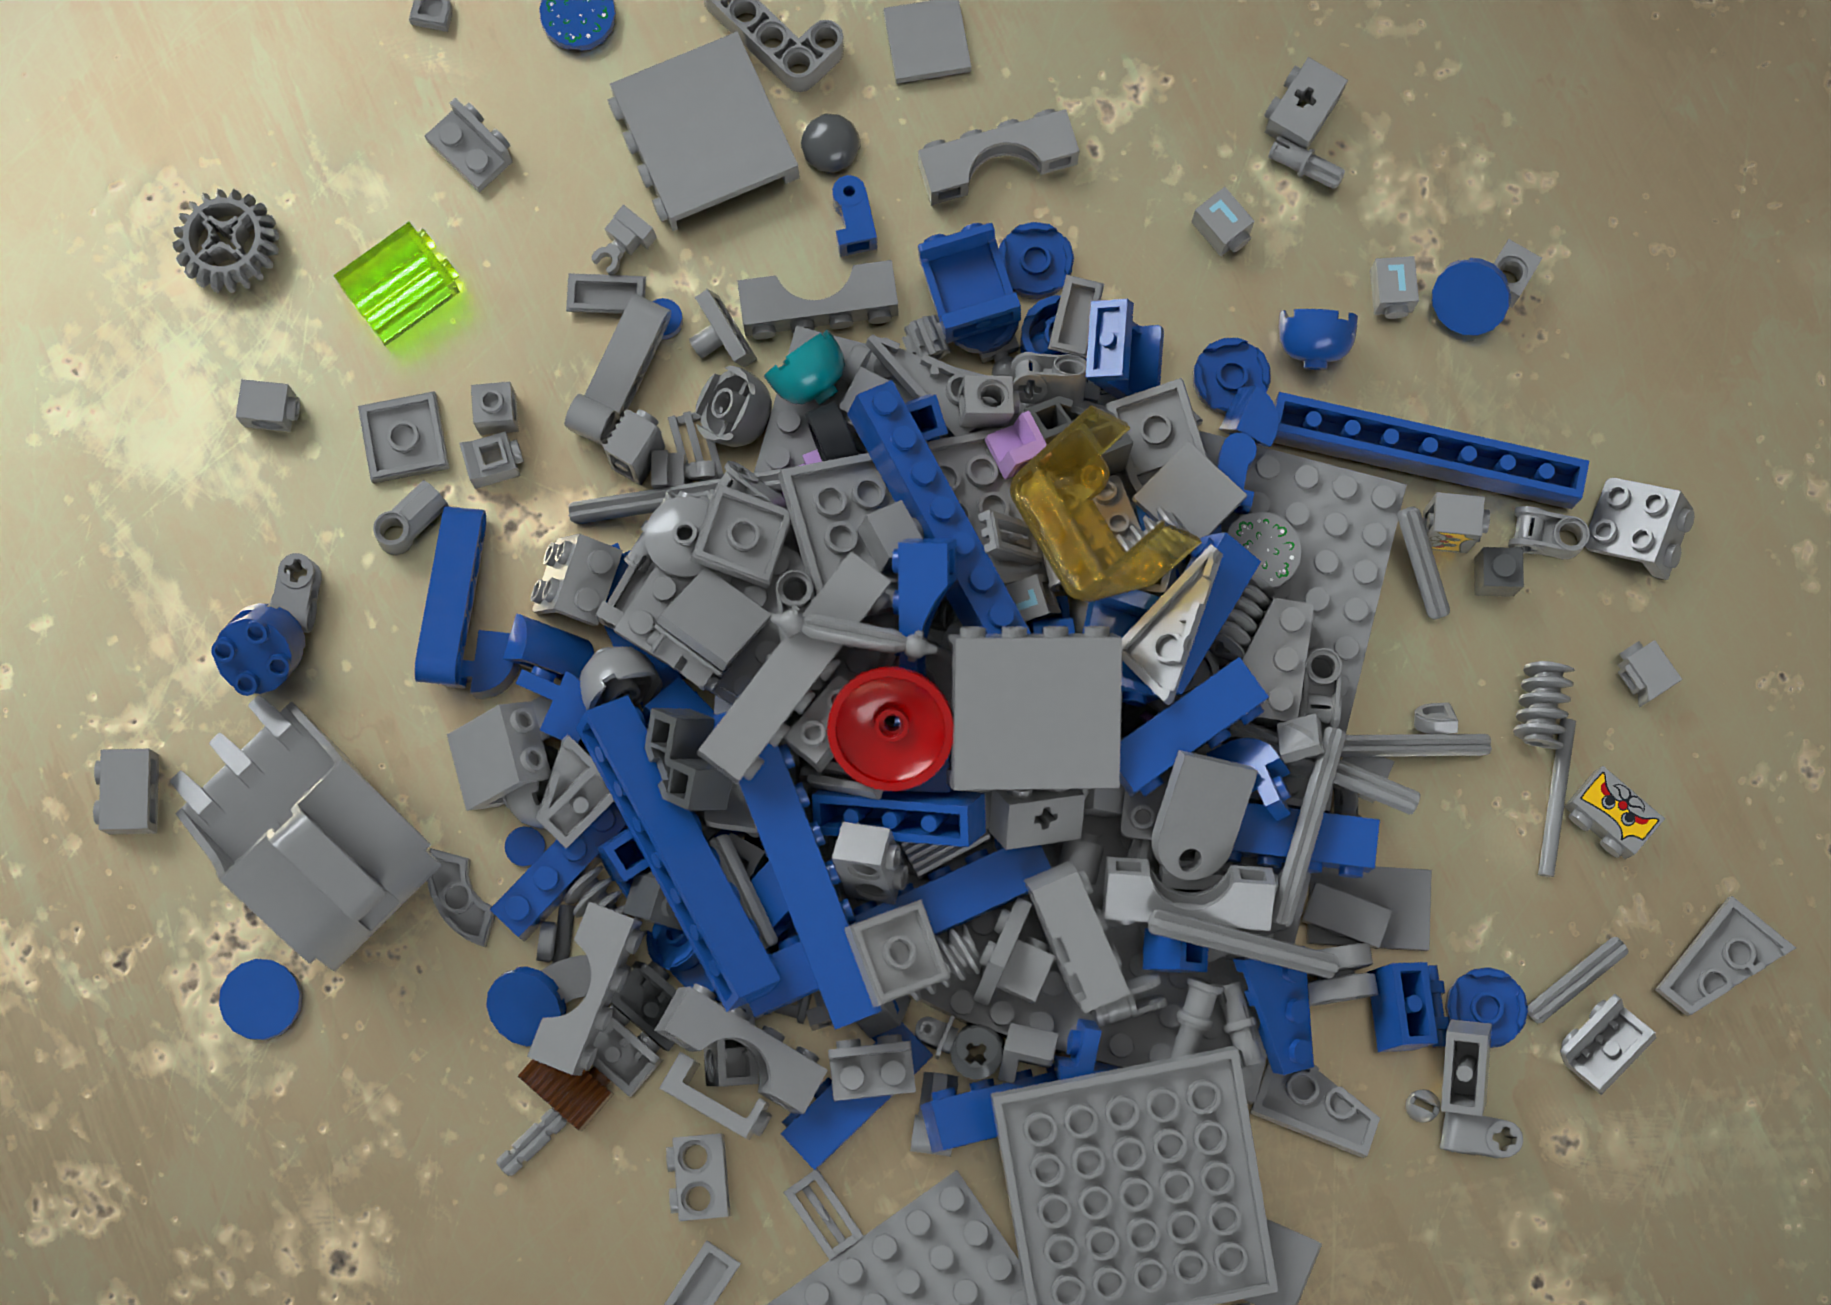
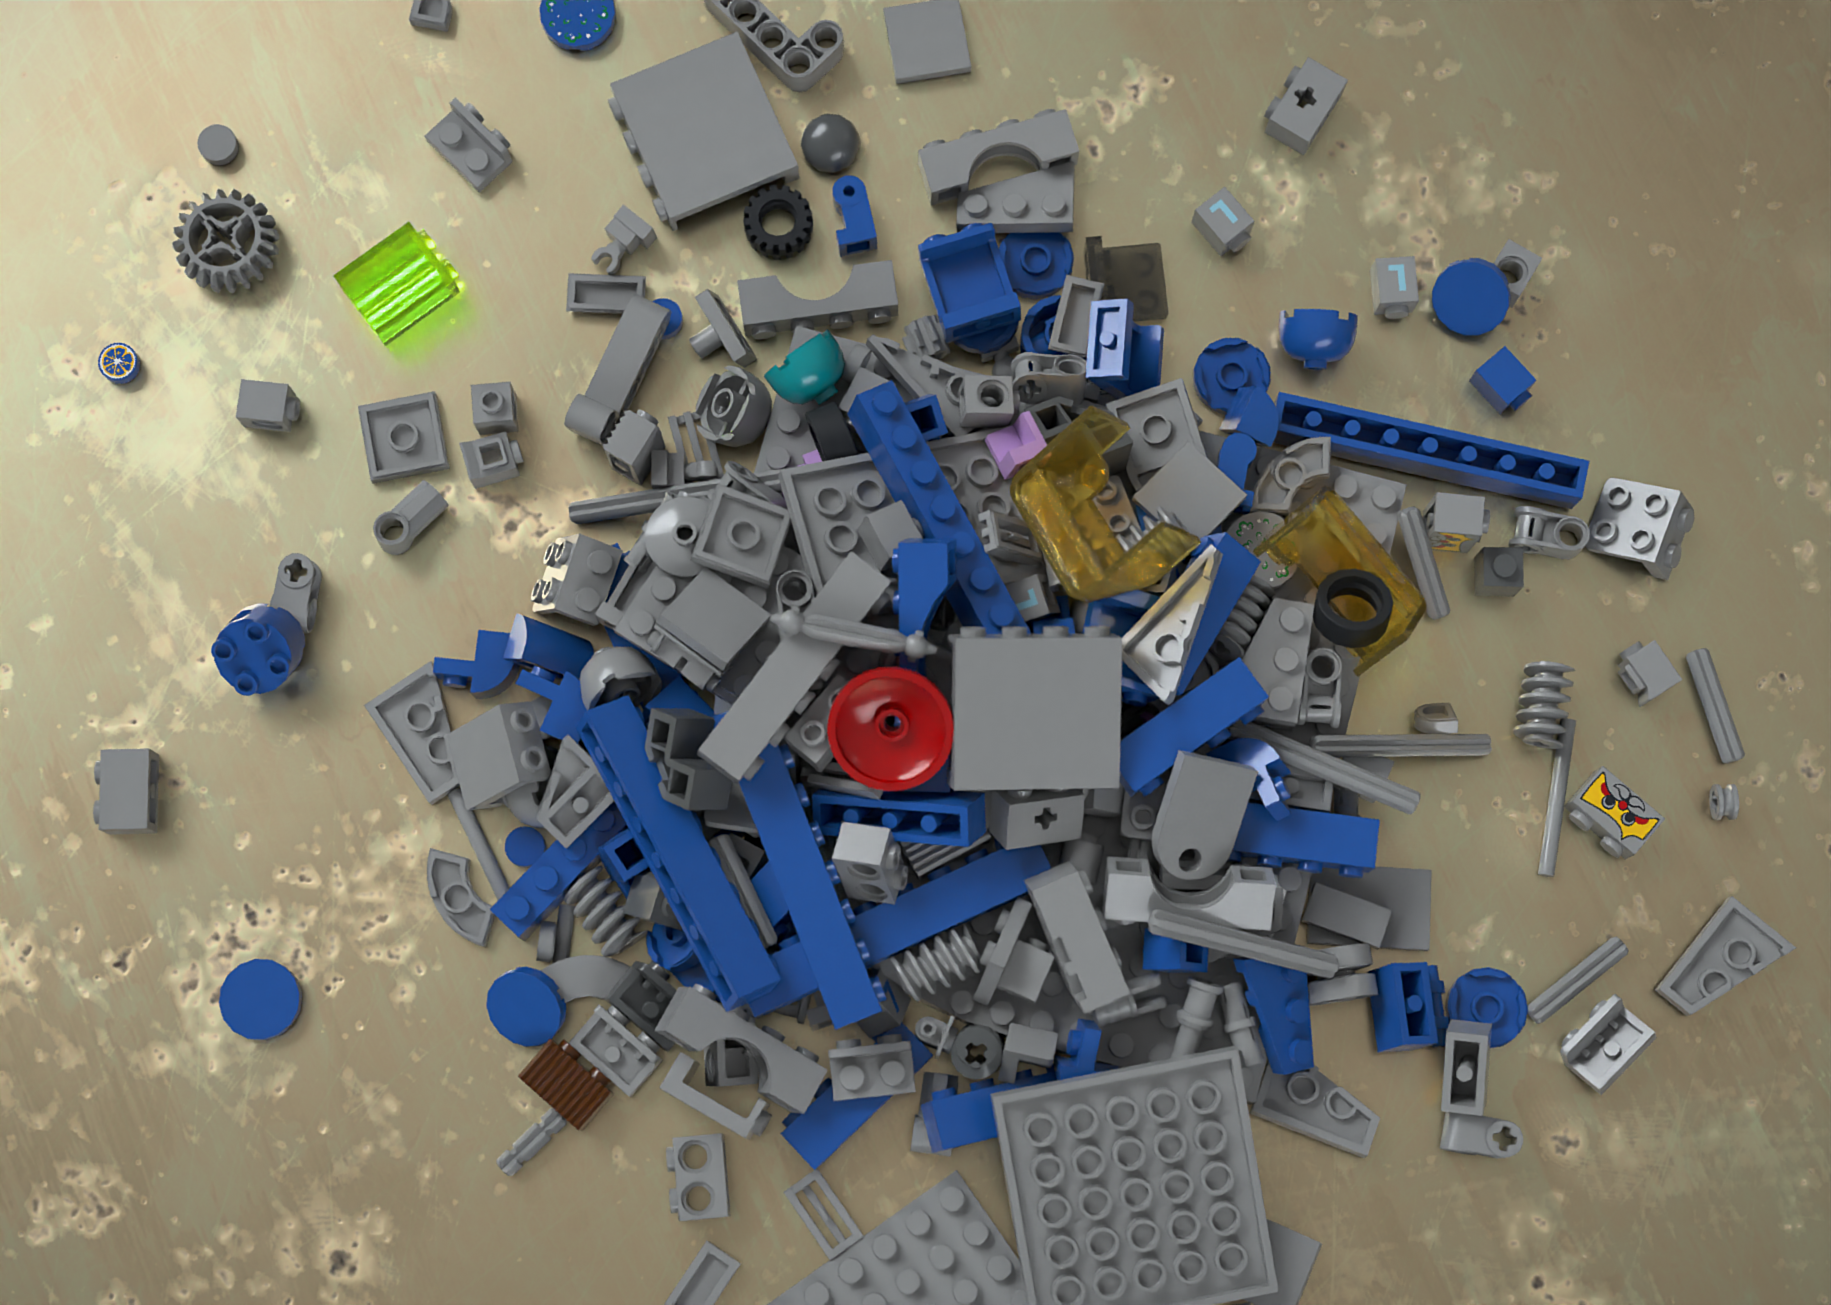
(119, 363): none -> blue tile
(218, 144): none -> light grey tile
(304, 837): light grey piece -> none
(417, 729): none -> light grey wing
(450, 596): blue beam -> none
(479, 844): none -> light grey bar
(569, 1039): light grey arch -> none
(773, 200): none -> black tyre
(897, 953): light grey tile -> none
(1023, 203): none -> light grey wing
(1129, 273): none -> clear smoke bracket
(1290, 472): none -> light grey tile
(1300, 738): light grey tile -> none
(1306, 163): light grey axle -> none
(1308, 827): light grey axle -> none
(1329, 537): none -> clear yellow windscreen
(1358, 584): none -> black tyre
(1418, 1113): light grey hinge -> none
(1503, 381): none -> blue brick
(1715, 705): none -> light grey axle
(1724, 802): none -> light grey bush

